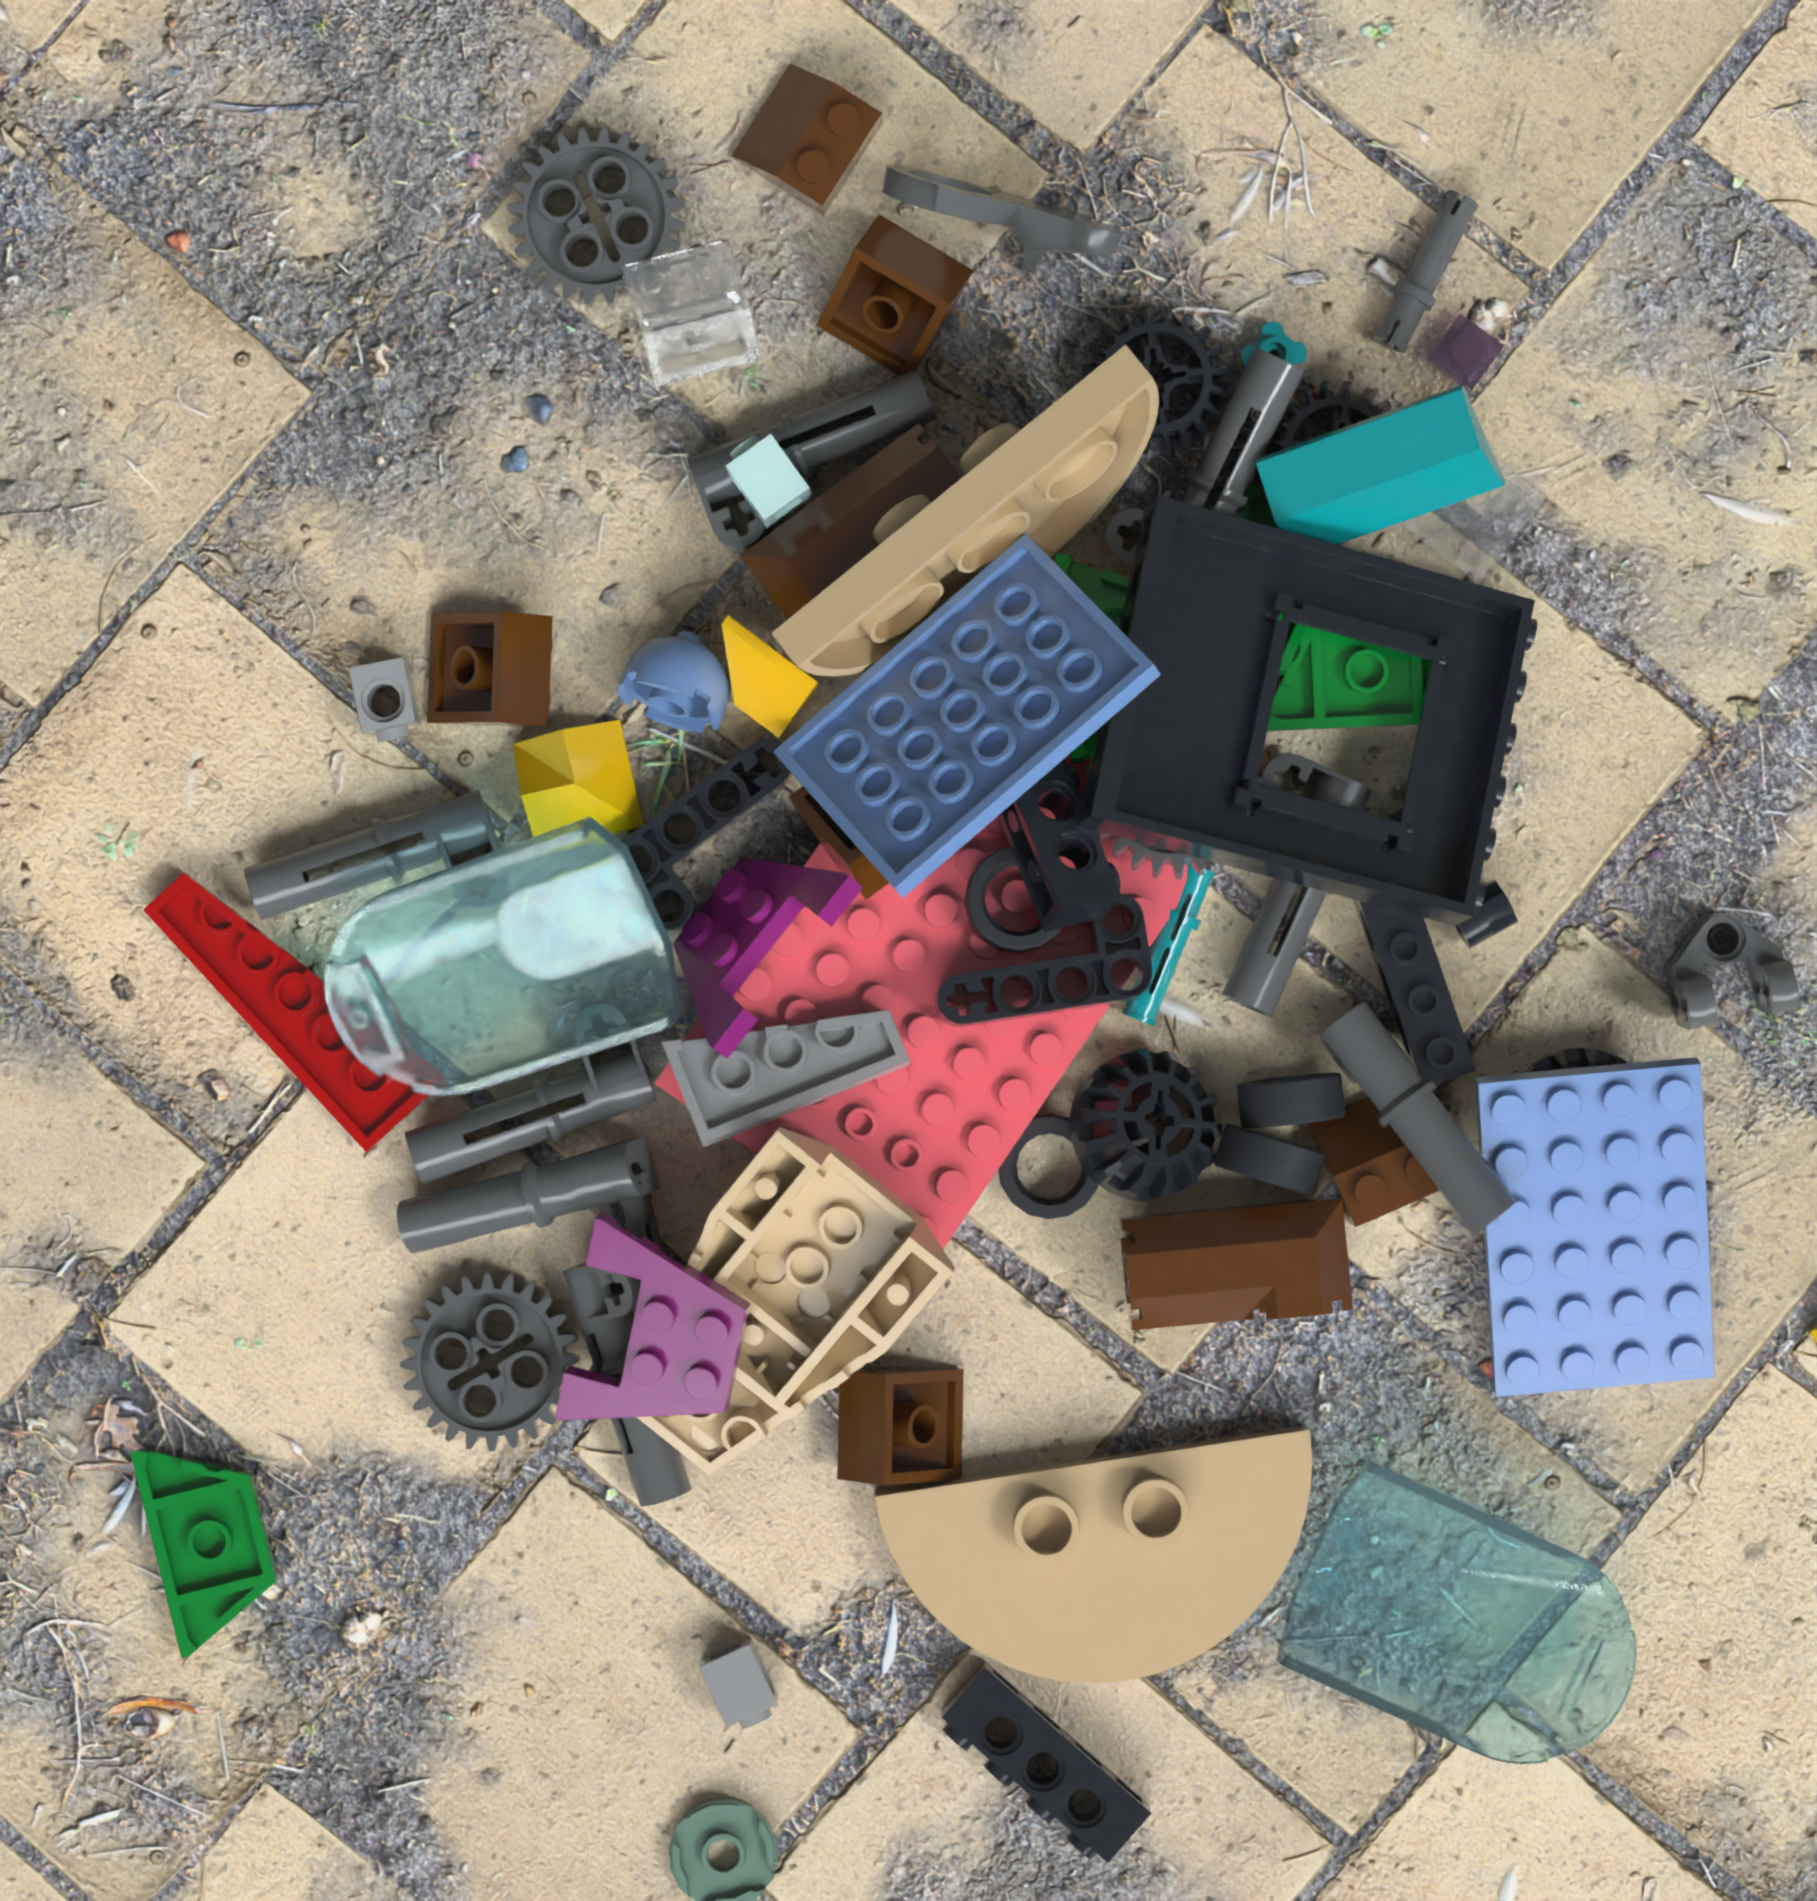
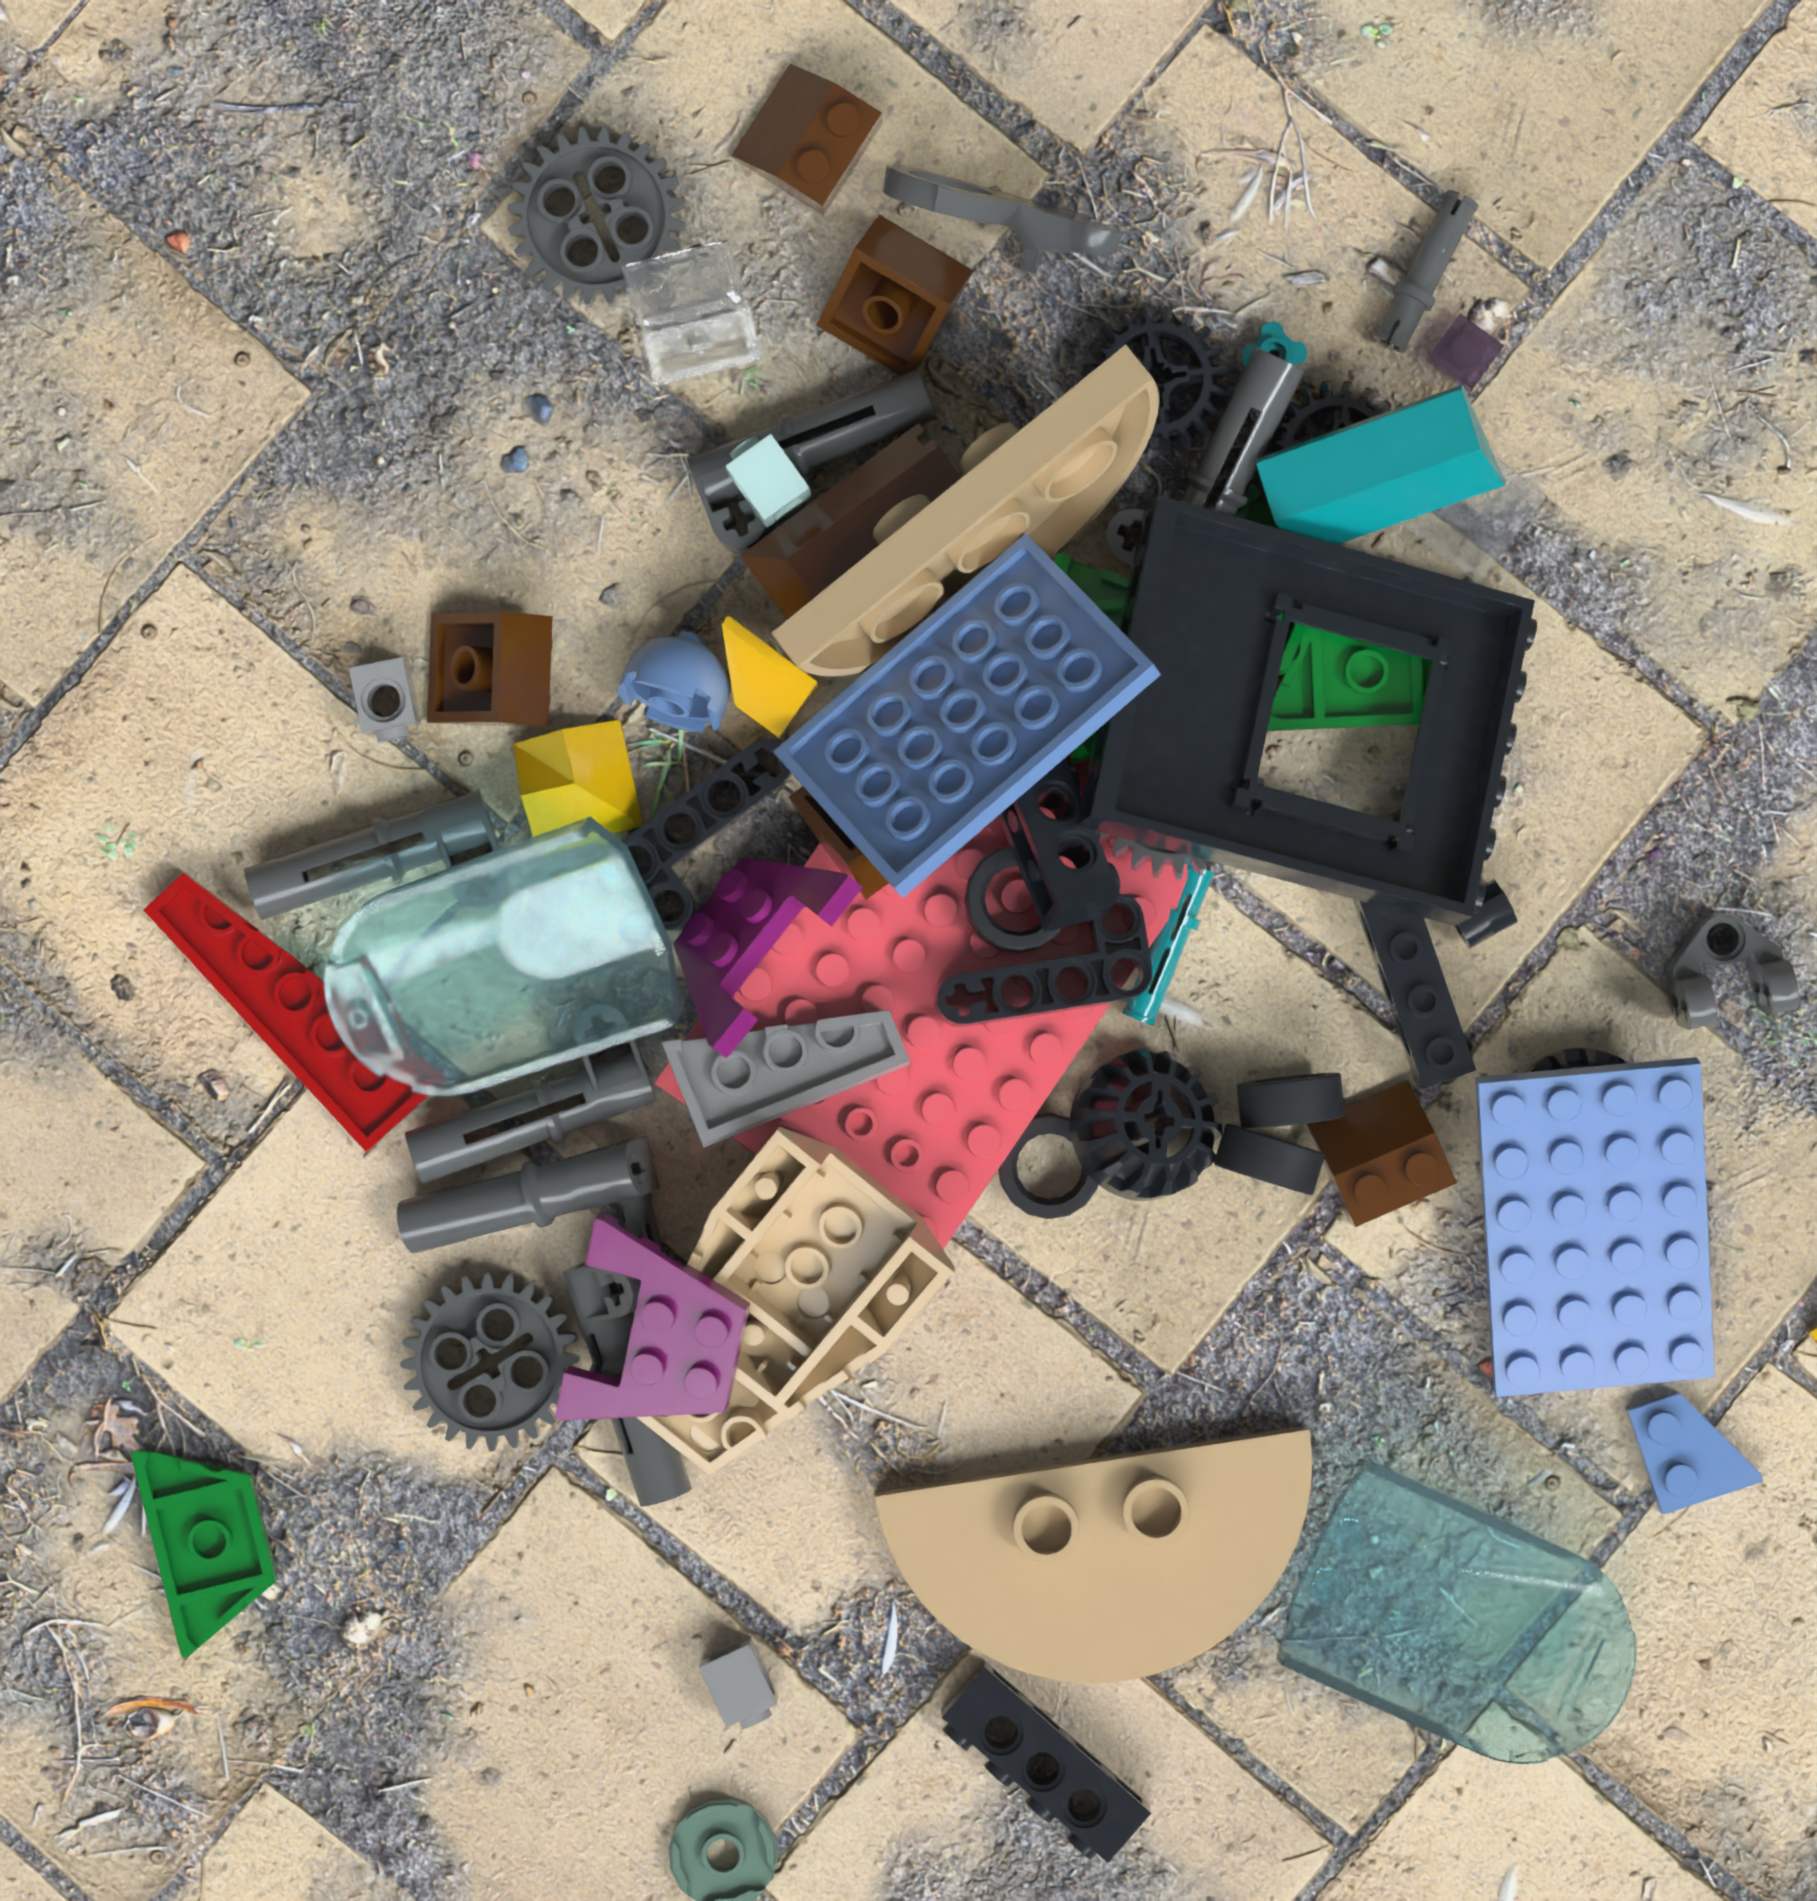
(900, 1425): reddish brown slope -> none
(1235, 1260): reddish brown brick -> none
(1258, 975): dark grey piece -> none
(1417, 1116): dark grey piece -> none
(1686, 1454): none -> medium blue wing

